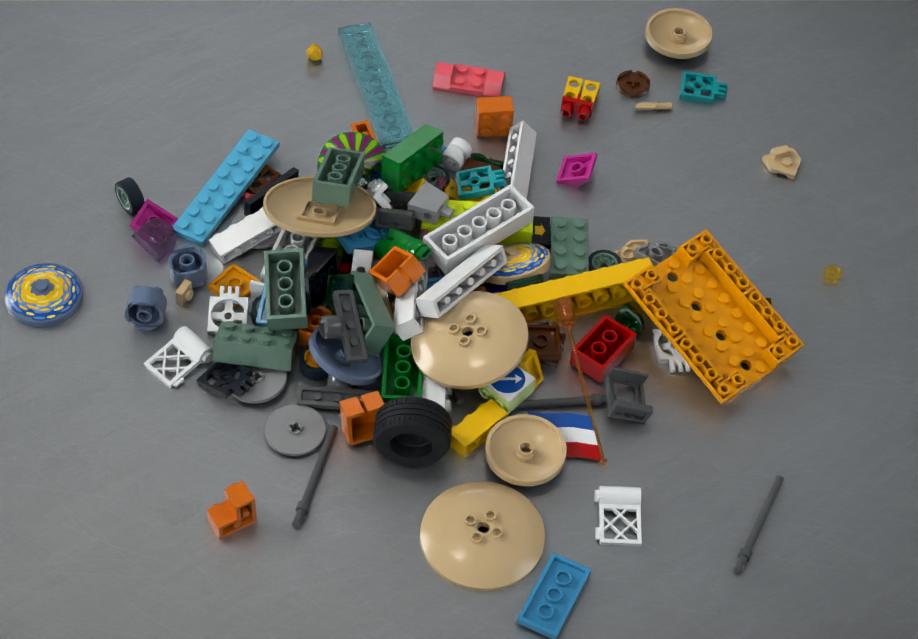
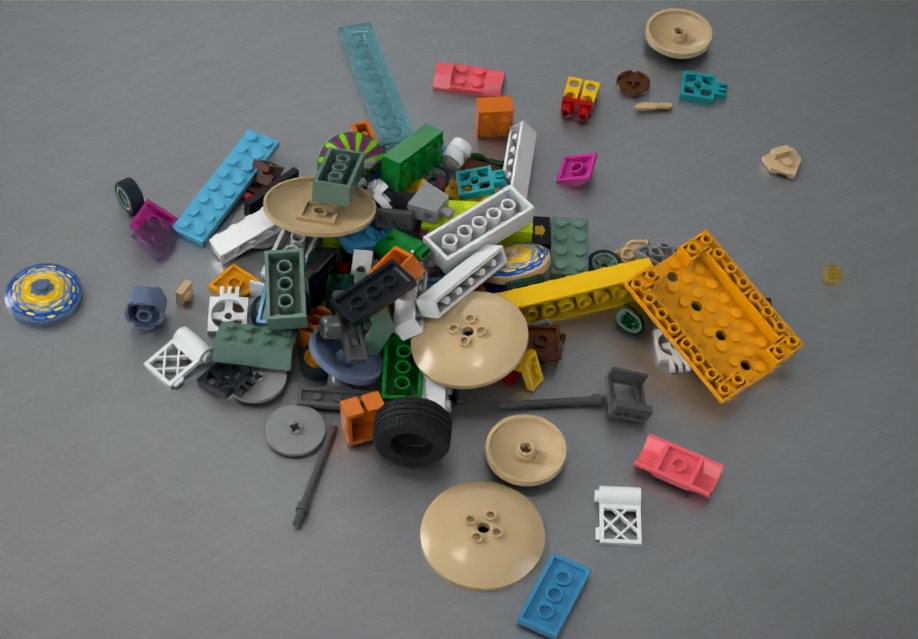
(187, 264): sand blue brick -> none
(233, 513): orange brick -> none
(266, 171): none -> reddish brown slope
(314, 52): yellow plate -> none
(373, 293): none -> black plate
(476, 427): yellow brick -> none
(510, 390): piece -> none
(577, 429): flag -> none
(603, 348): red brick -> none
(679, 466): none -> coral piece
(746, 552): dark grey bar -> none

